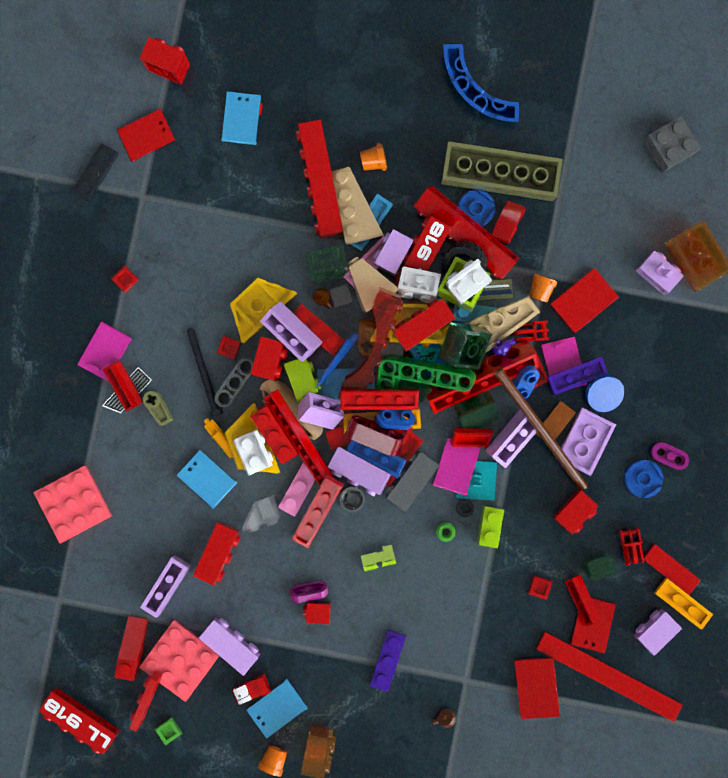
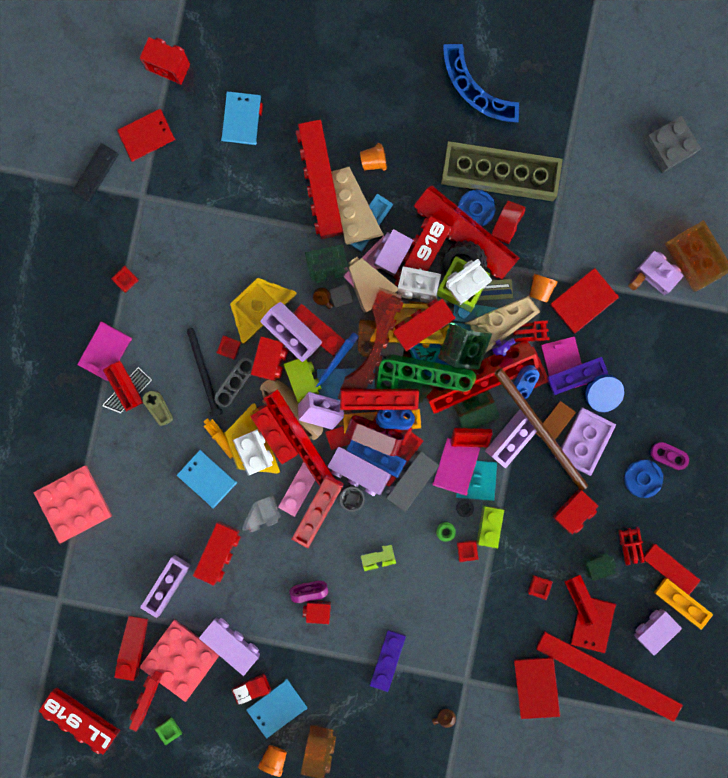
(467, 551): none -> red tile
(636, 281): none -> dark orange tile

